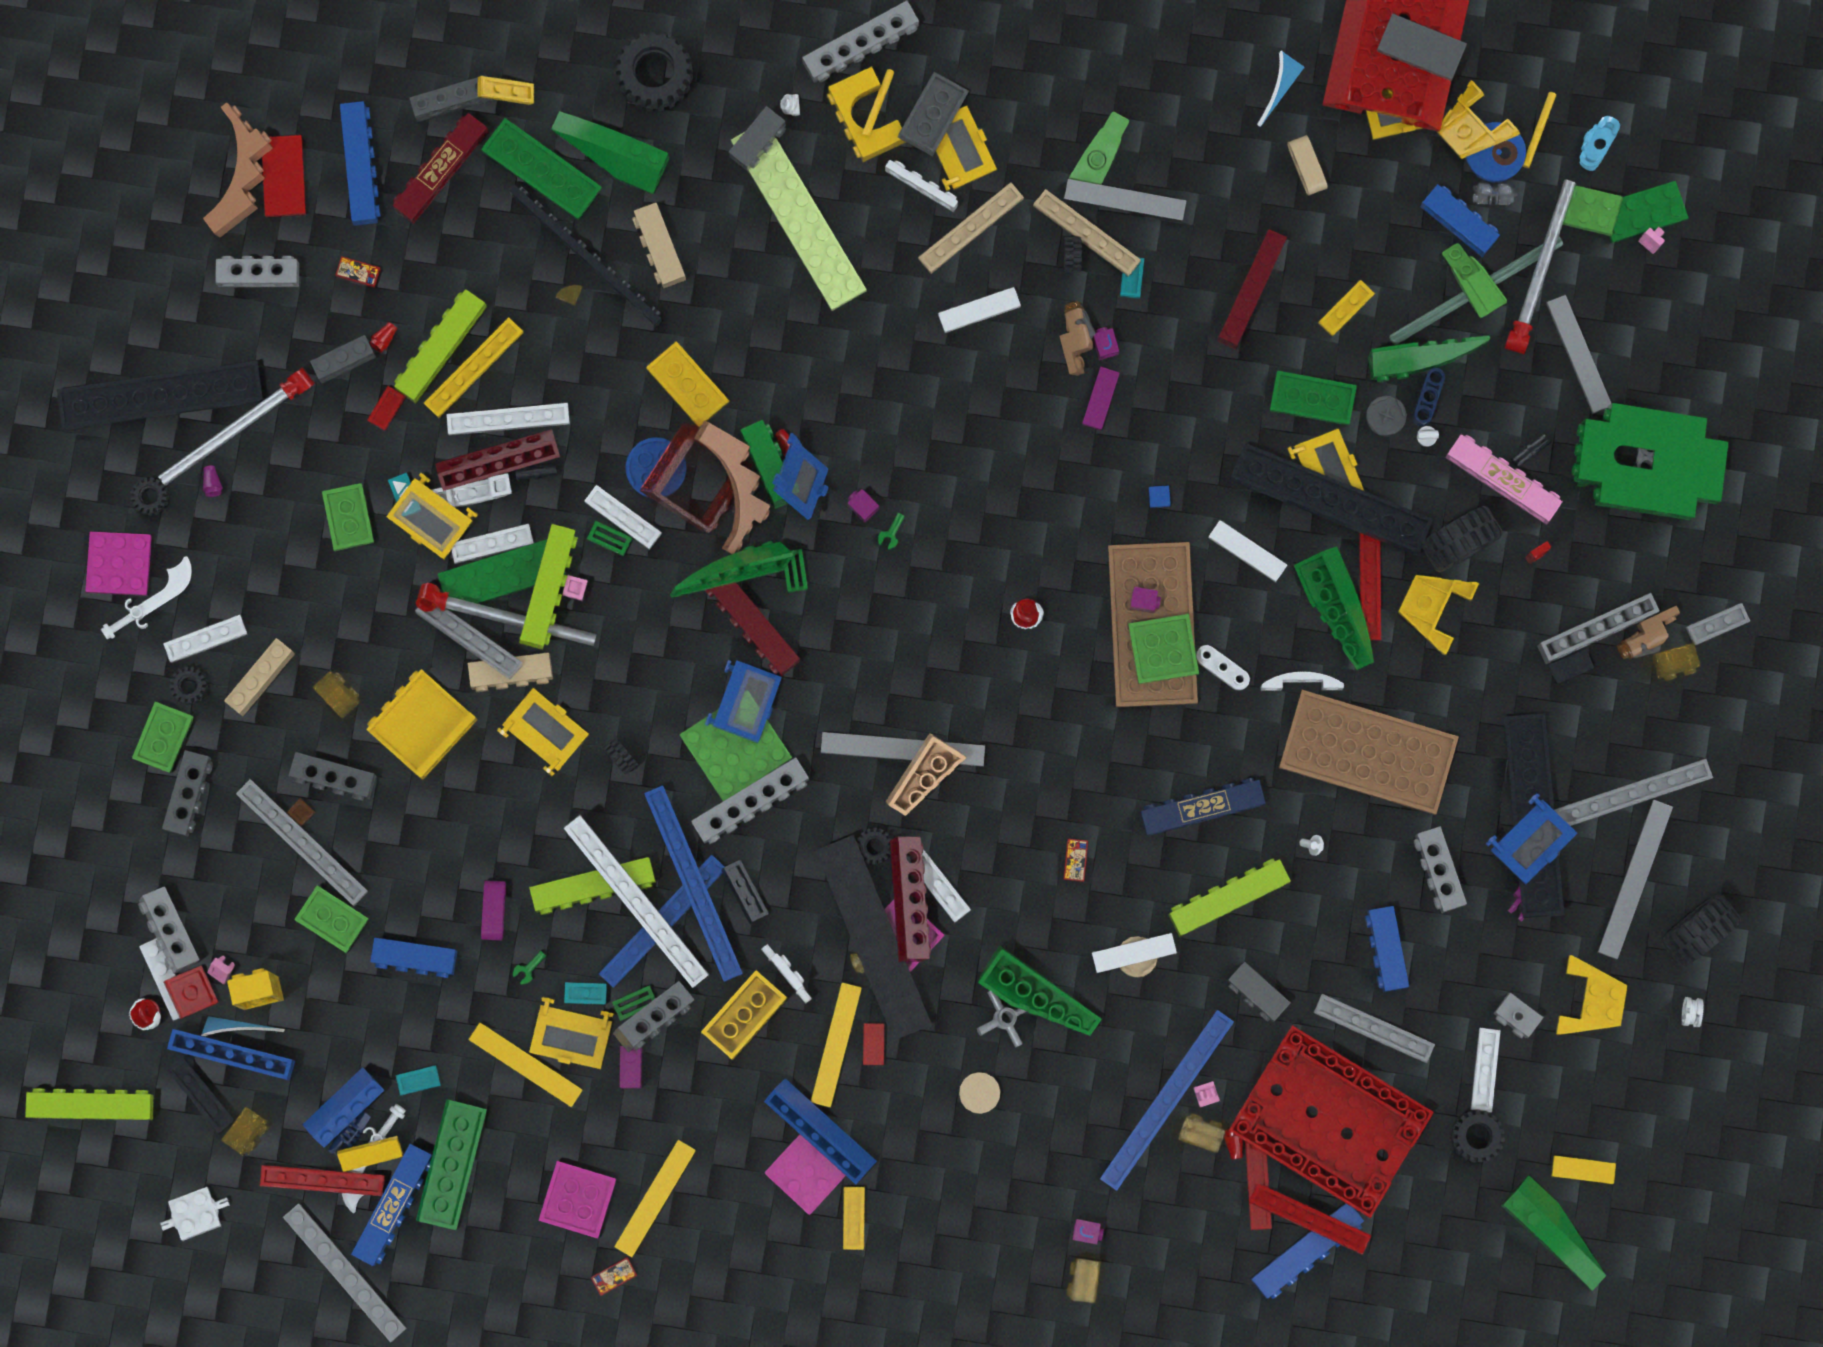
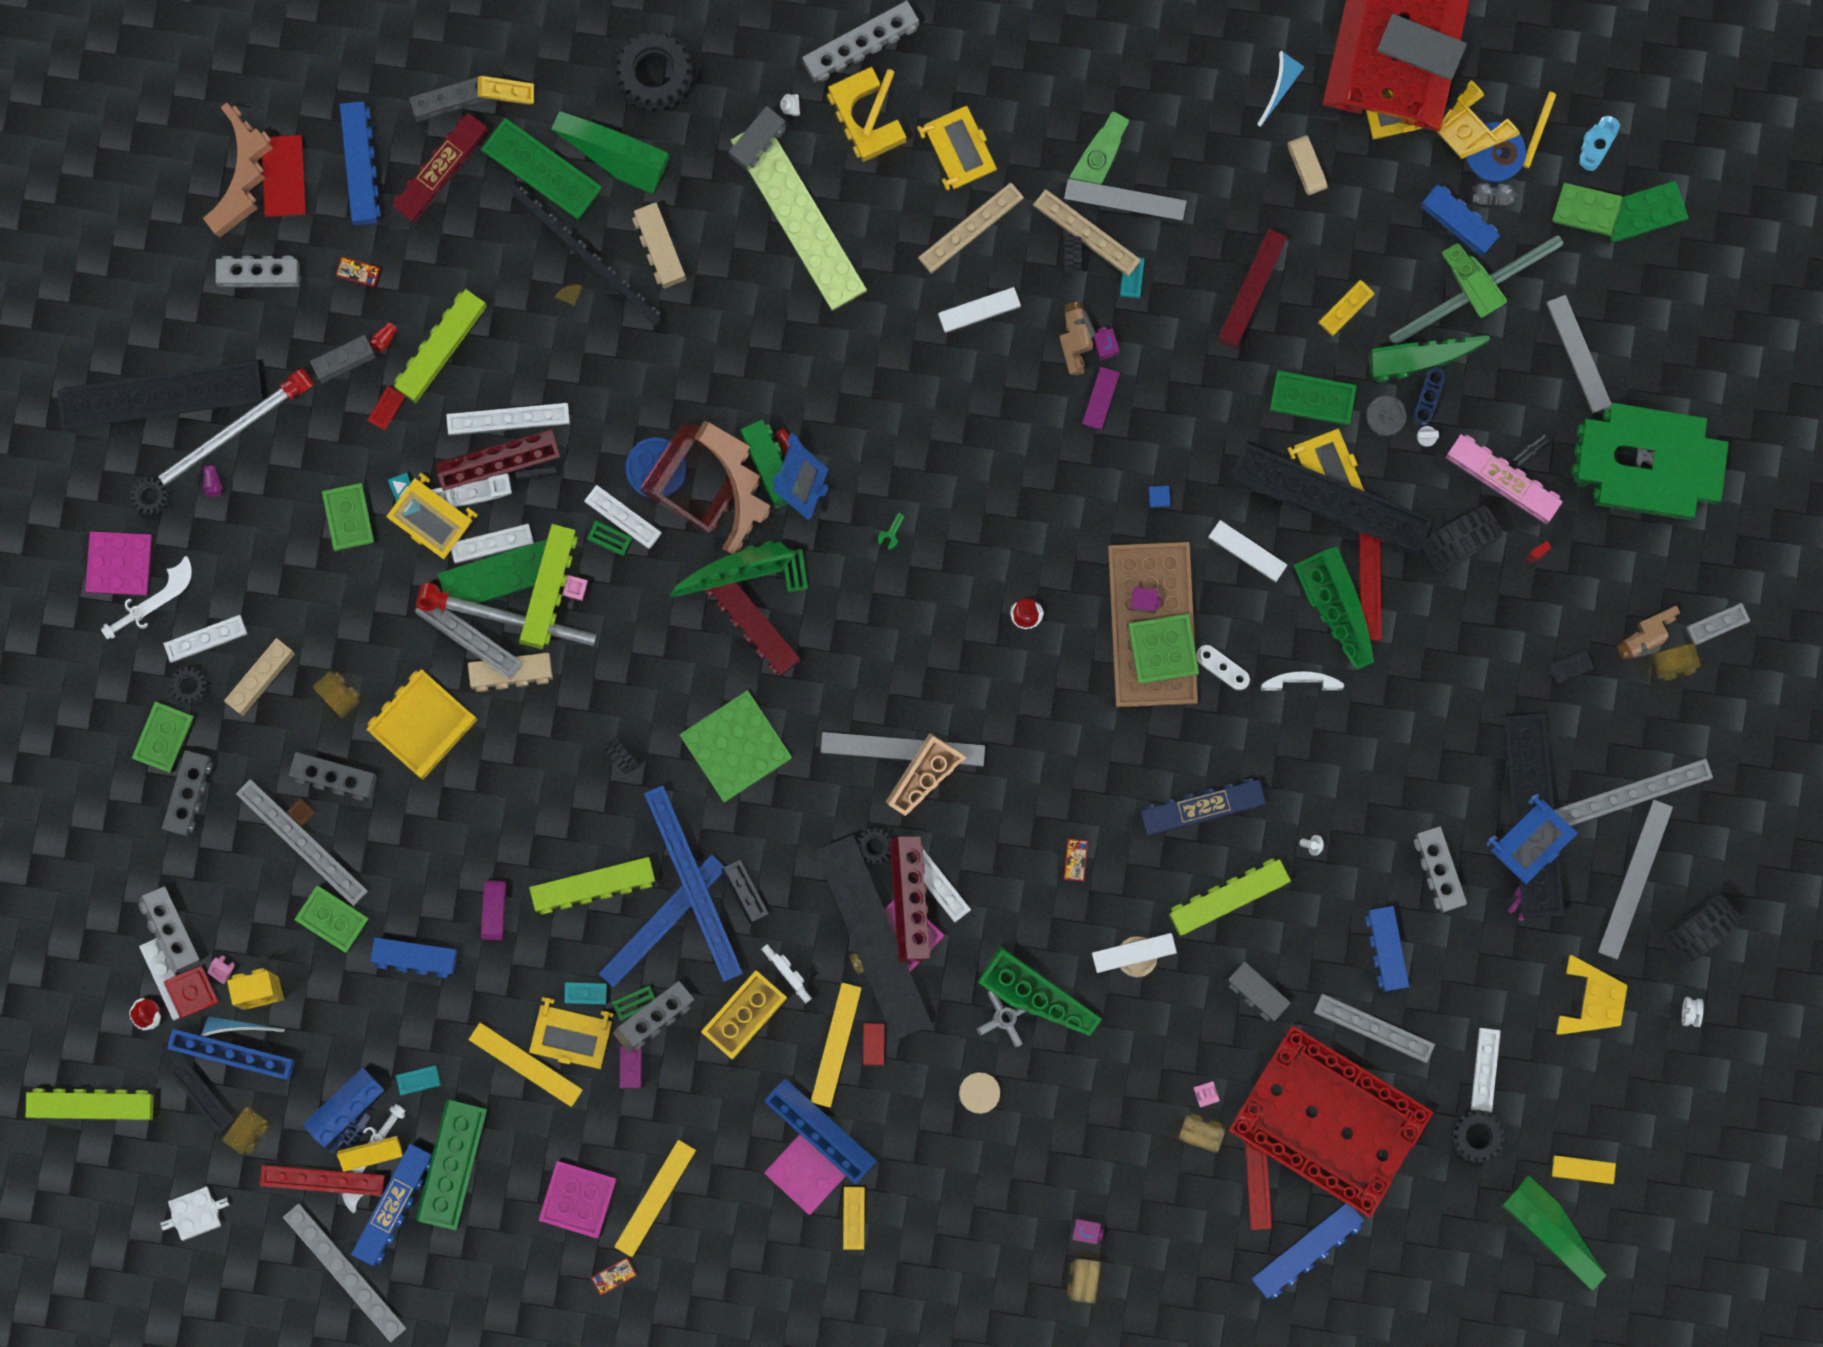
(473, 367): yellow plate -> none
(529, 968): green bar -> none
(545, 730): yellow piece -> none
(636, 901): white plate -> none
(687, 384): yellow tile -> none
(703, 822): light grey brick -> none
(746, 701): piece -> none
(862, 505): magenta brick -> none
(915, 181): white plate -> none
(933, 114): dark grey tile -> none
(1166, 1100): blue plate -> none
(1234, 1145): red cone -> none
(1310, 1219): red tile -> none
(1368, 752): medium nougat plate -> none
(1426, 603): yellow wing -> none
(1518, 337): flat silver piece -> none
(1518, 1016): light grey brick -> none
(1598, 628): light grey brick -> none
(1652, 239): bright pink tile -> none

